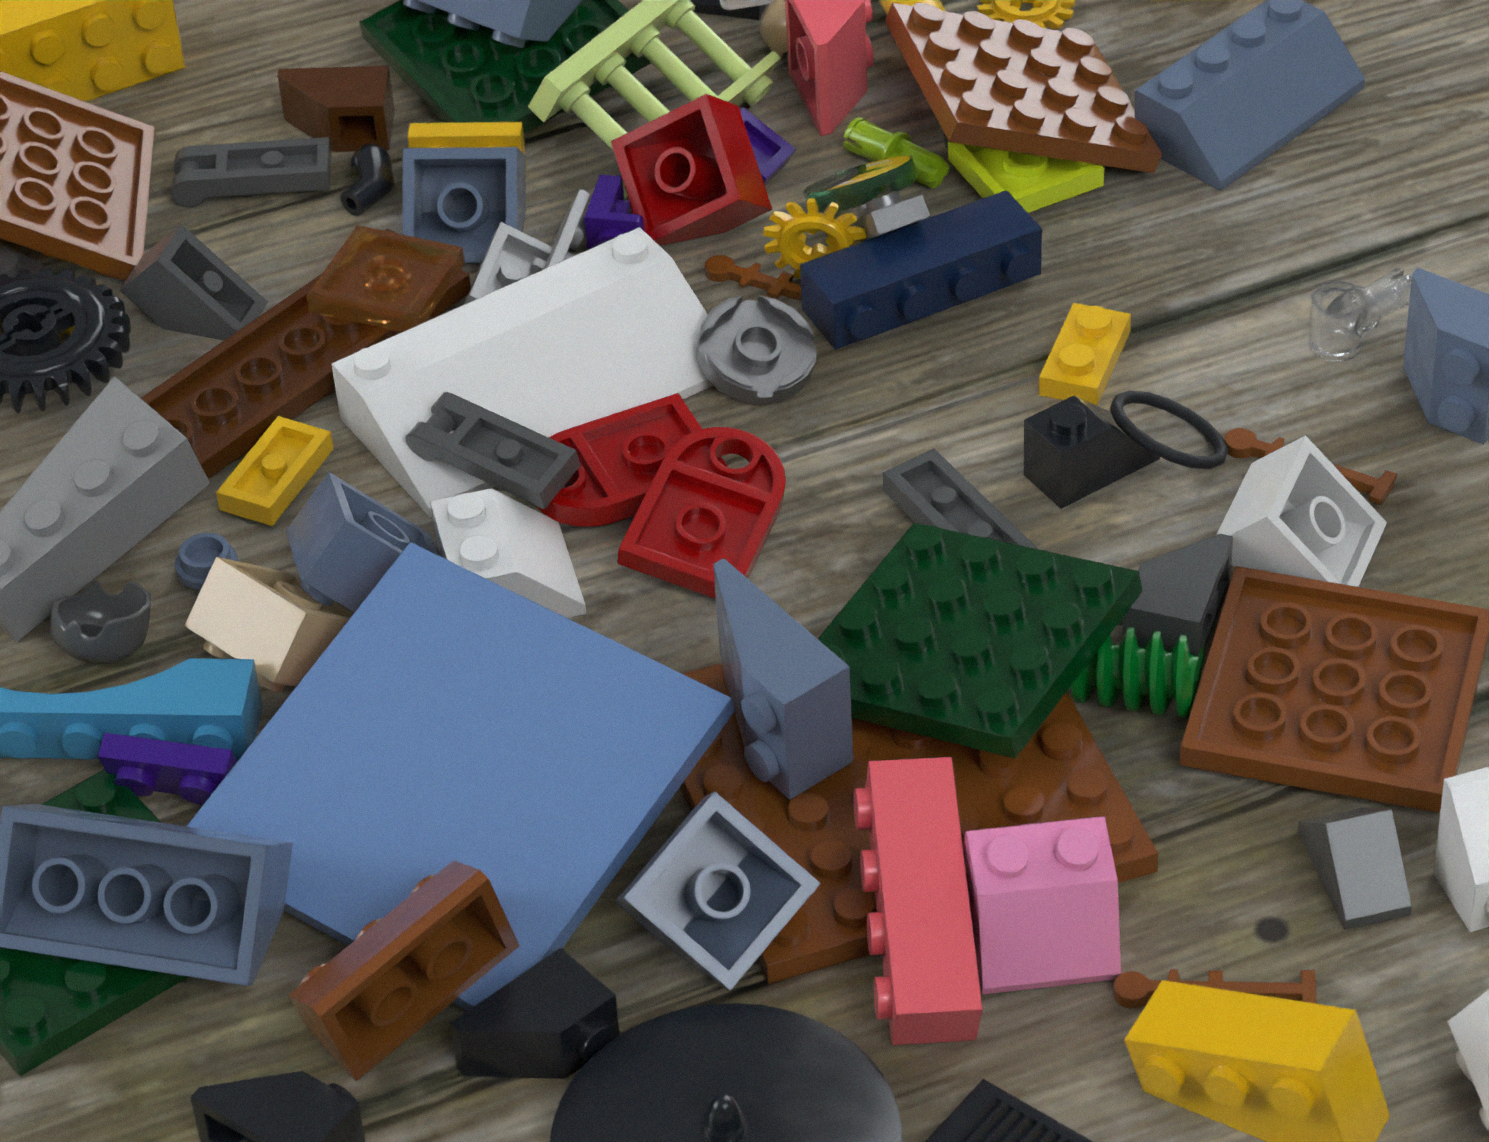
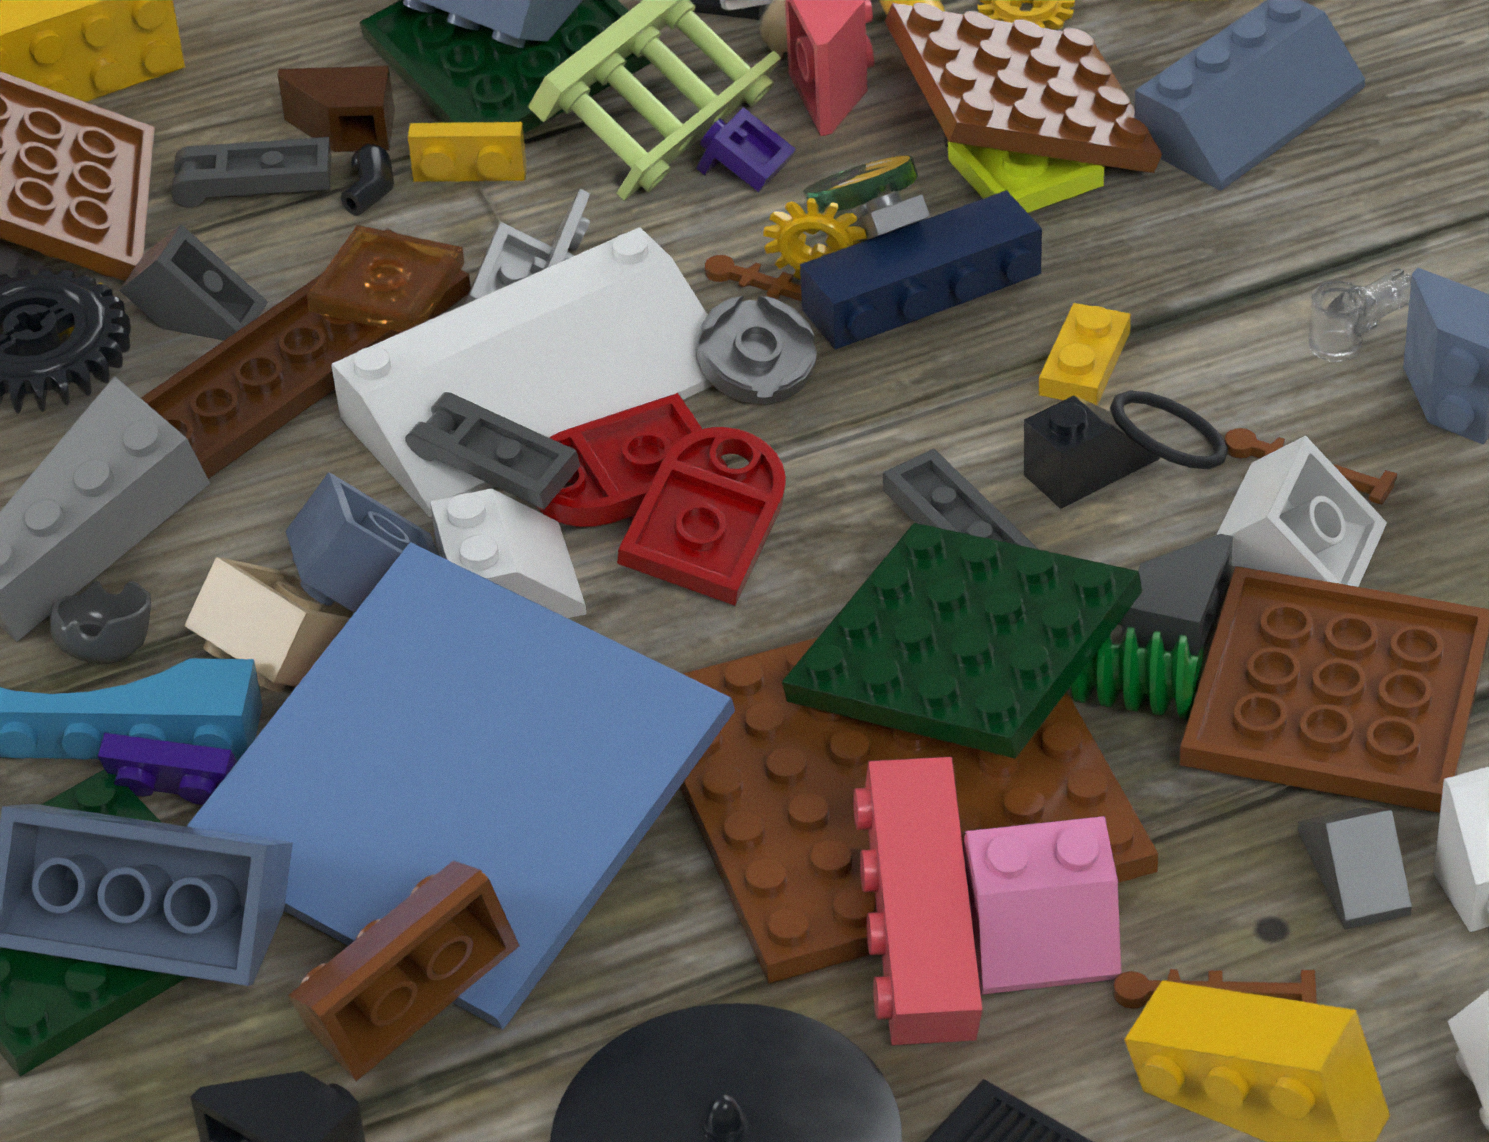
(198, 555): sand blue plate -> none
(274, 471): yellow plate -> none
(463, 195): sand blue slope -> none
(537, 1023): black slope -> none
(609, 213): dark purple bracket -> none
(692, 172): red slope -> none
(717, 891): sand blue slope -> none
(784, 688): sand blue slope -> none
(879, 144): lime axle -> none

